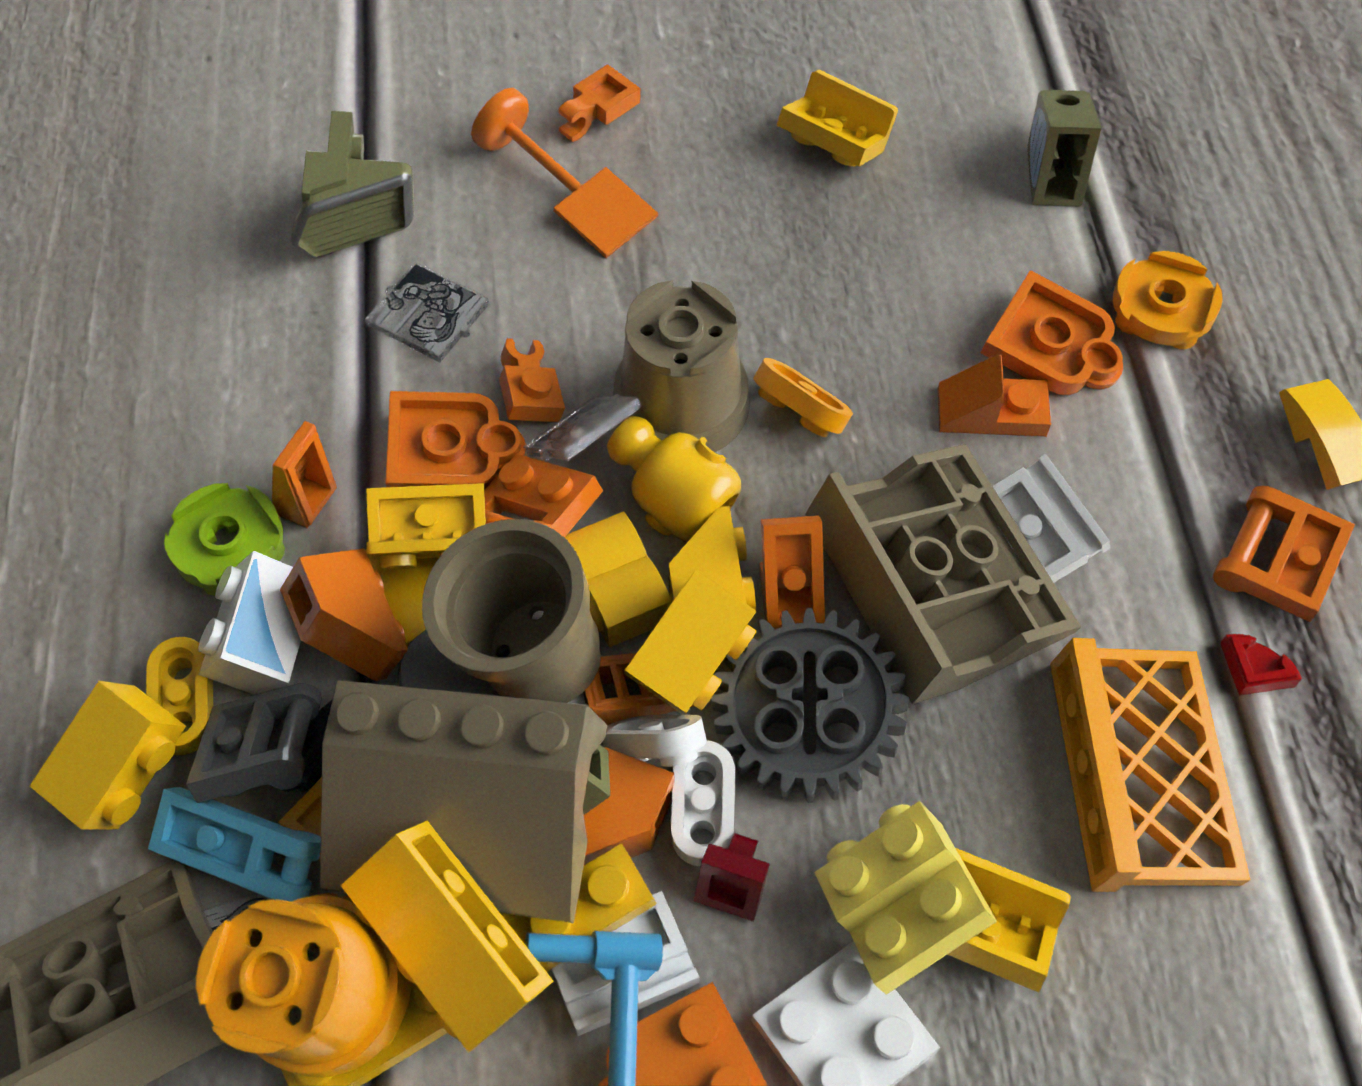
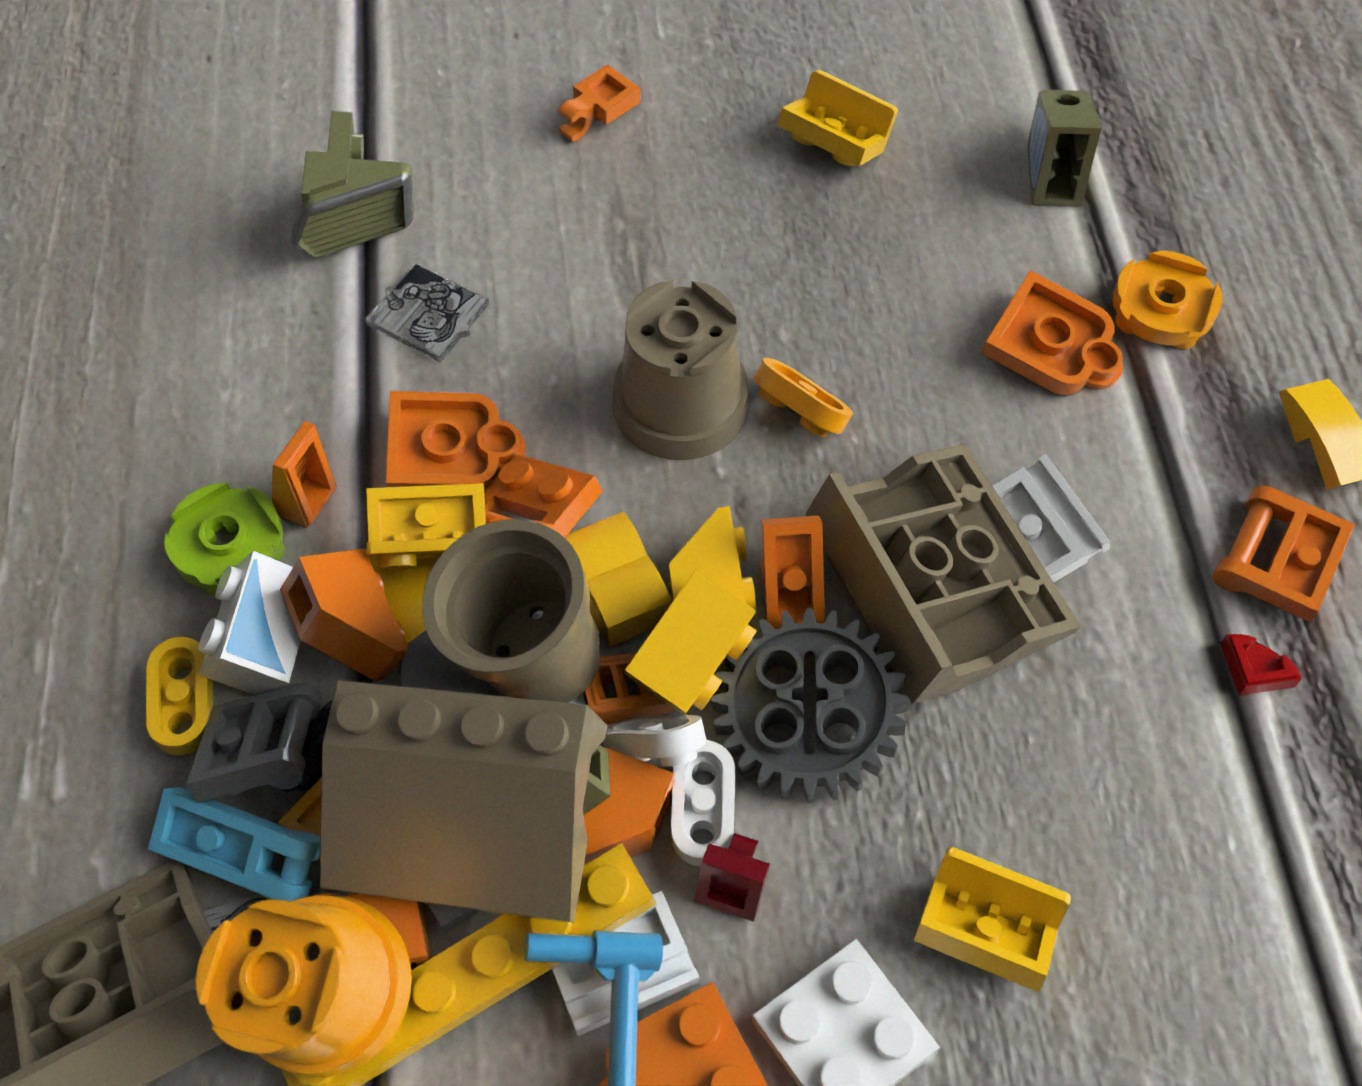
(108, 756): yellow brick -> none
(445, 934): yellow brick -> none
(527, 388): orange plate -> none
(582, 427): clear piece -> none
(599, 210): orange piece -> none
(675, 477): yellow piece -> none
(903, 895): light yellow plate -> none
(986, 403): orange slope -> none
(1098, 777): light orange fence -> none

